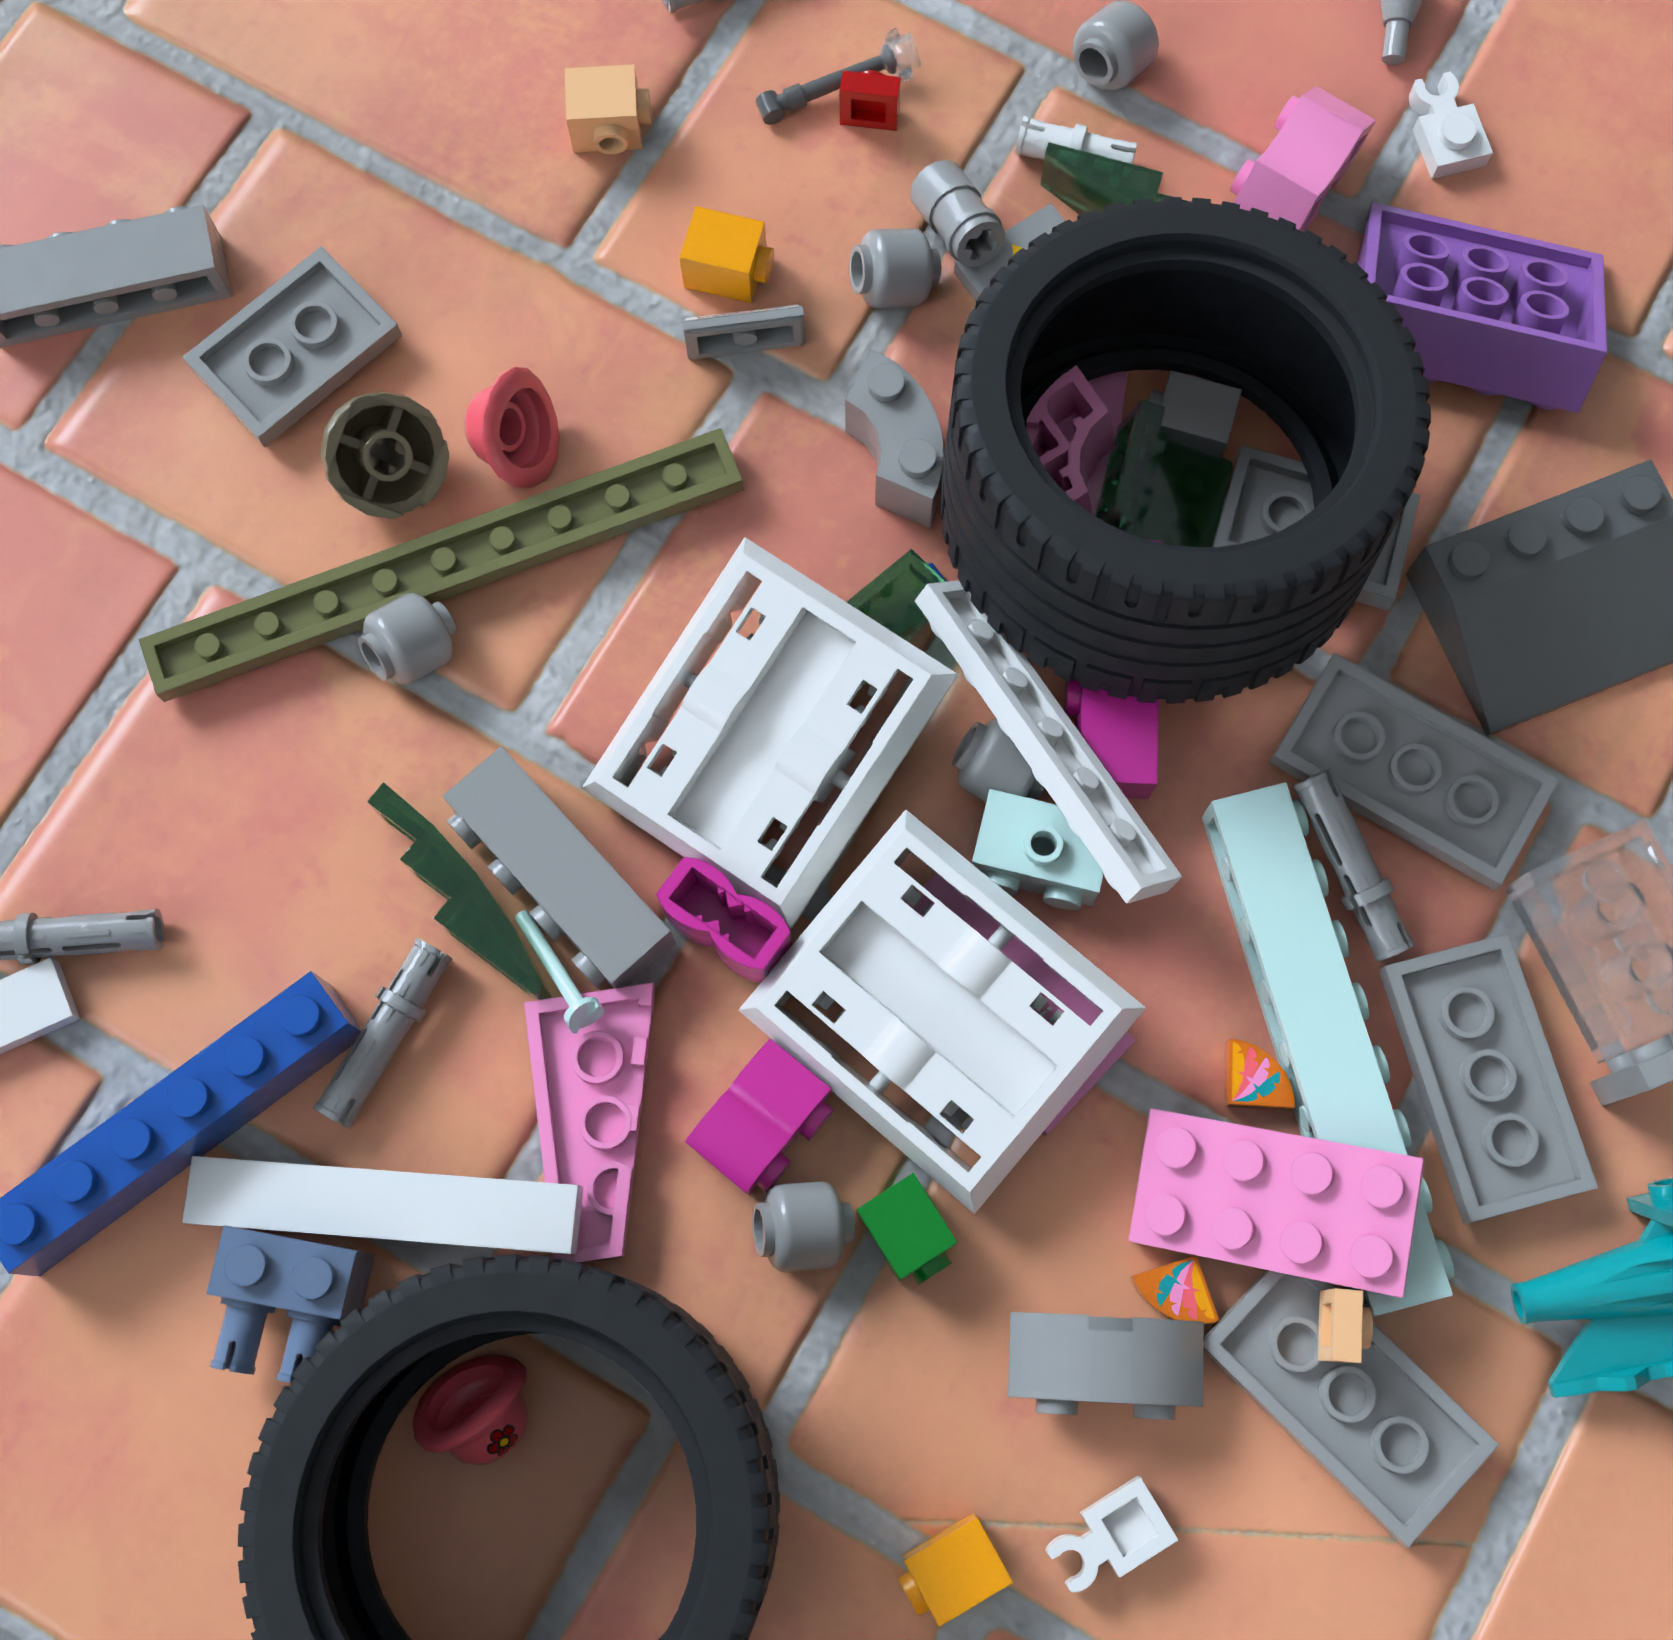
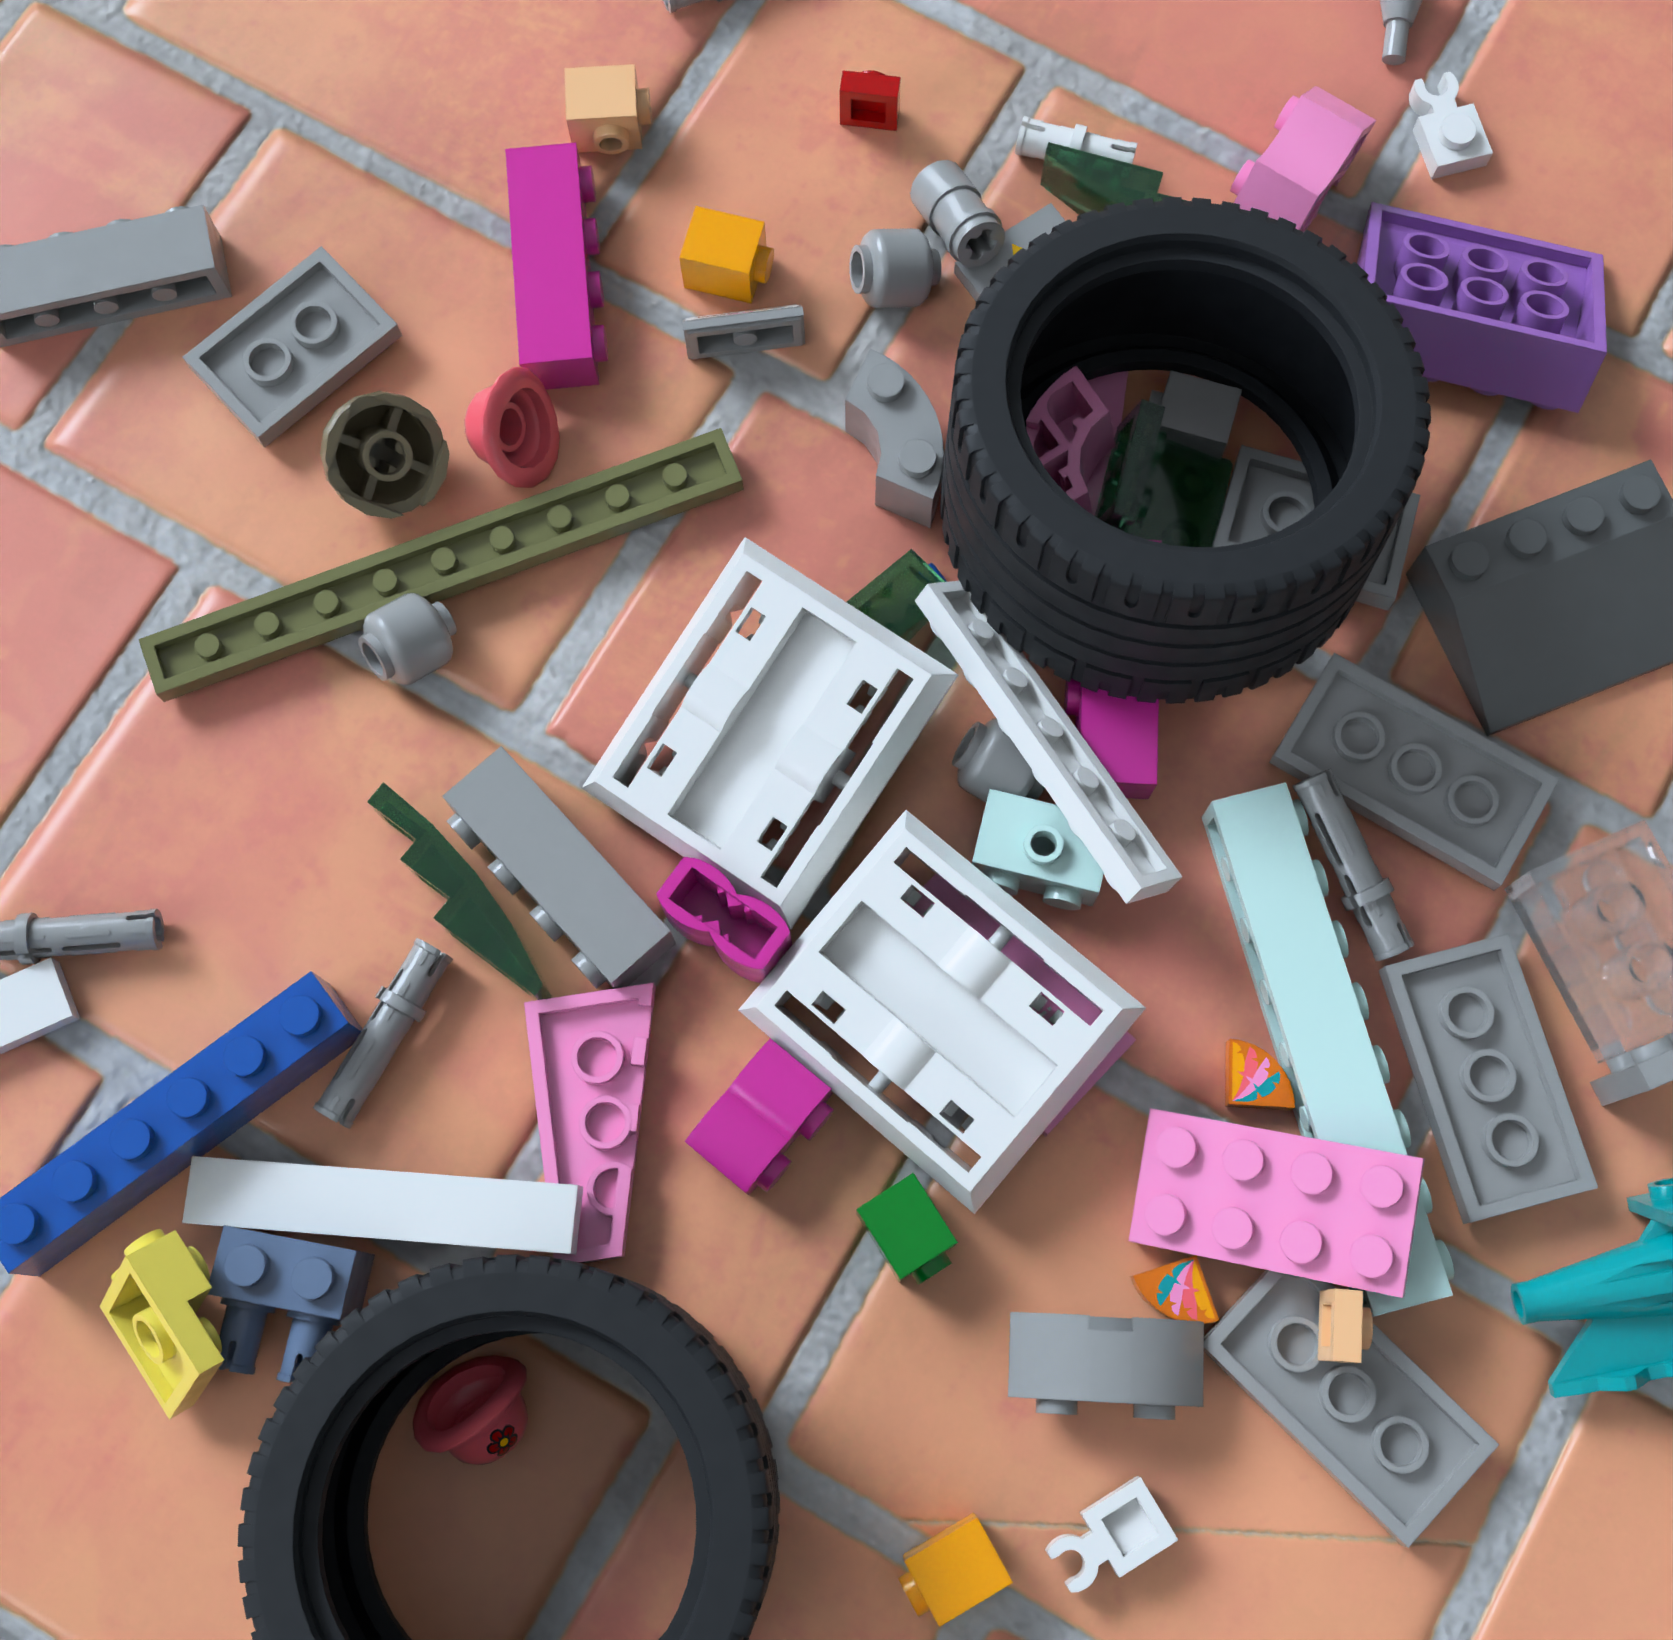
(155, 1317): none -> light yellow plate
(553, 266): none -> dark pink brick
(581, 1010): light aqua piece -> none
(802, 1226): light grey head -> none
(896, 56): dark grey piece -> none
(1115, 45): light grey head -> none

